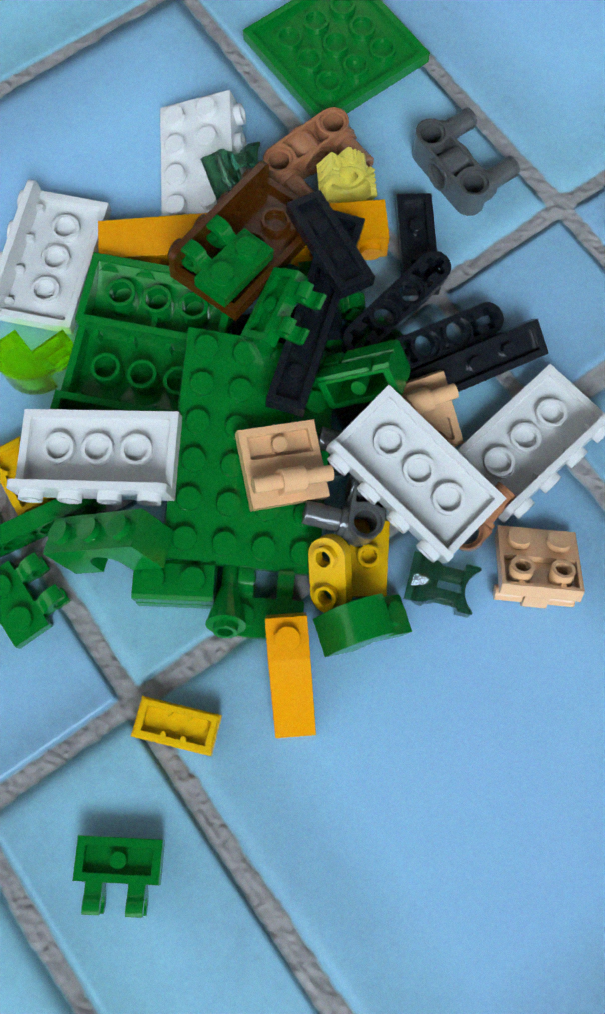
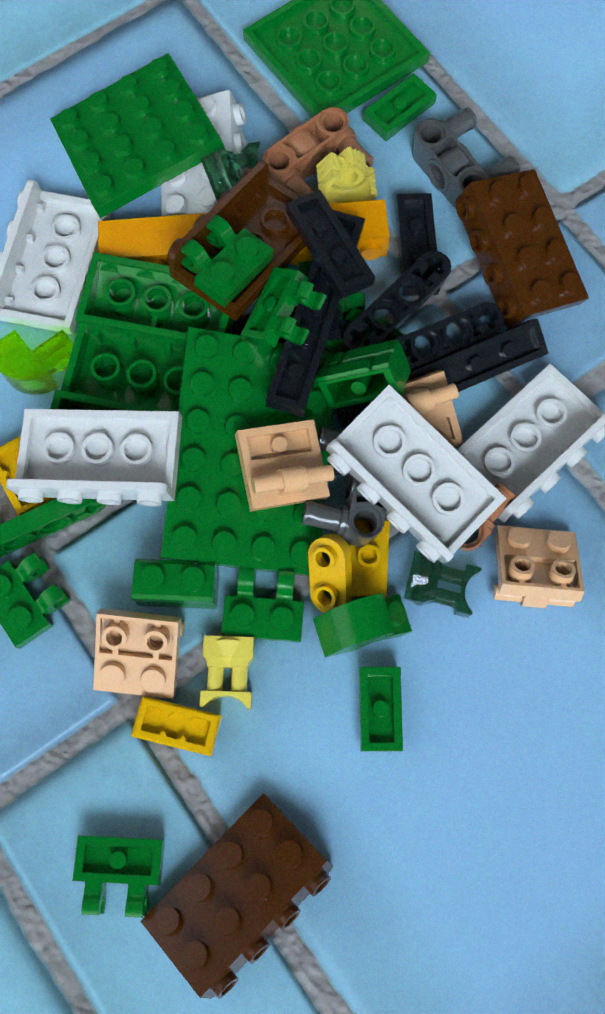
(125, 536): green arch -> none
(136, 134): none -> green plate
(137, 653): none -> light nougat plate
(222, 654): none -> light yellow piece
(226, 614): green cone -> none
(237, 898): none -> reddish brown bracket
(290, 674): light orange slope -> none
(380, 709): none -> green plate
(399, 107): none -> green plate
(520, 246): none -> reddish brown bracket

